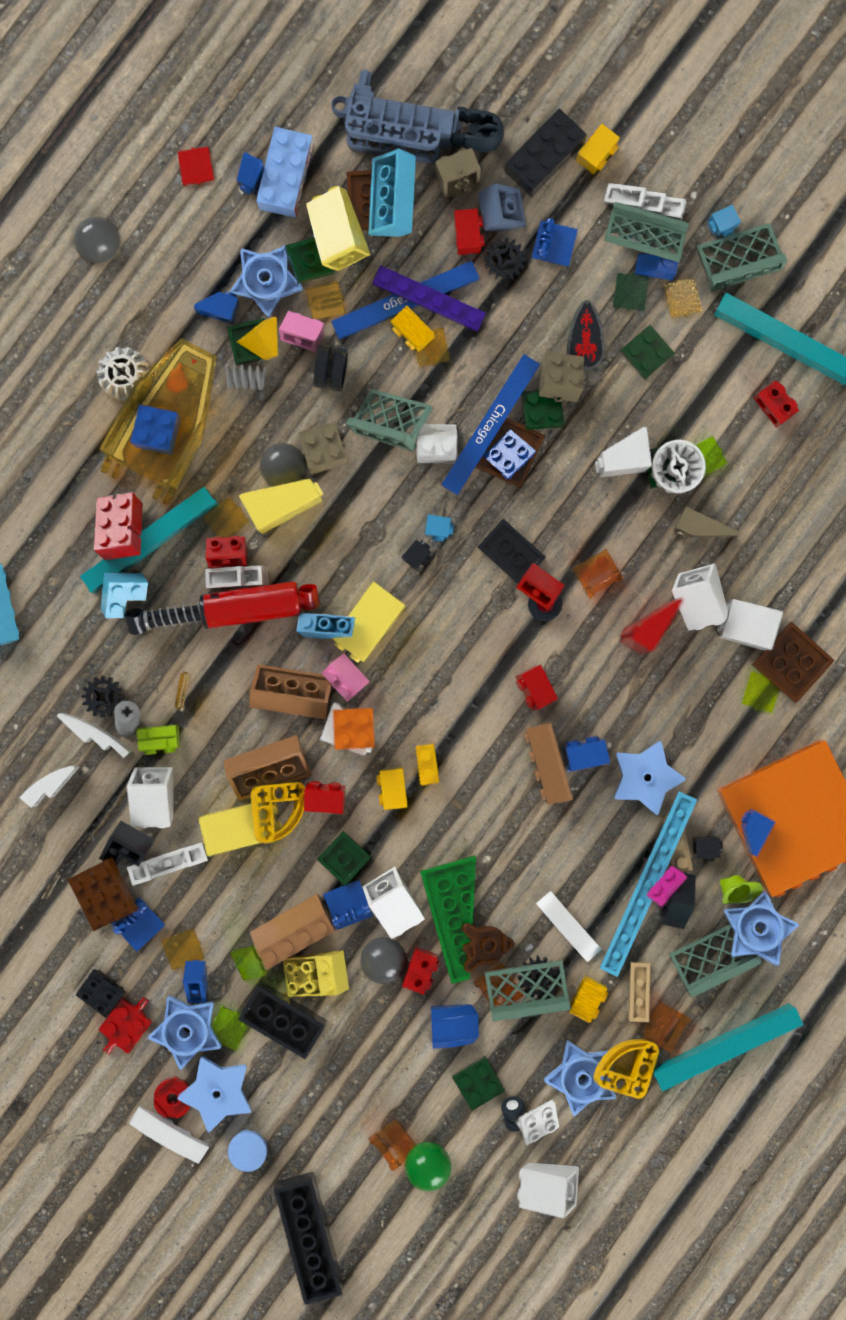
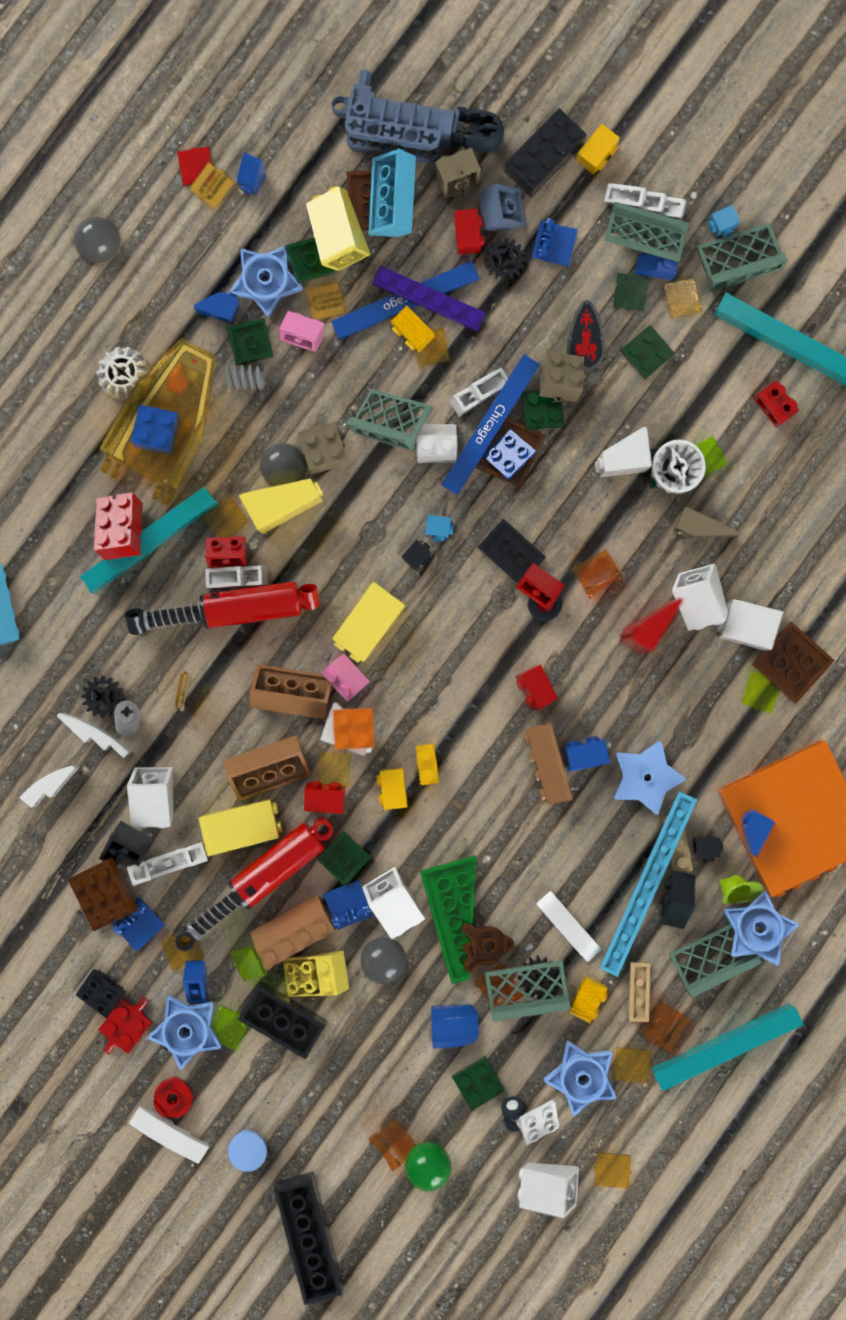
(120, 588): medium azure brick -> none
(158, 738): lime brick -> none
(211, 185): none -> clear yellow piece
(216, 1078): light blue plate -> none
(260, 878): none -> red piece
(262, 339): yellow slope -> none
(268, 799): yellow beam -> none
(285, 172): light blue brick -> none
(325, 626): dark azure slope -> none
(330, 368): black wheel -> none
(334, 767): none -> clear yellow piece
(420, 970): red brick -> none
(478, 392): none -> white slope
(612, 1170): none -> clear yellow piece
(631, 1081): yellow beam -> none
(666, 886): dark pink plate -> none

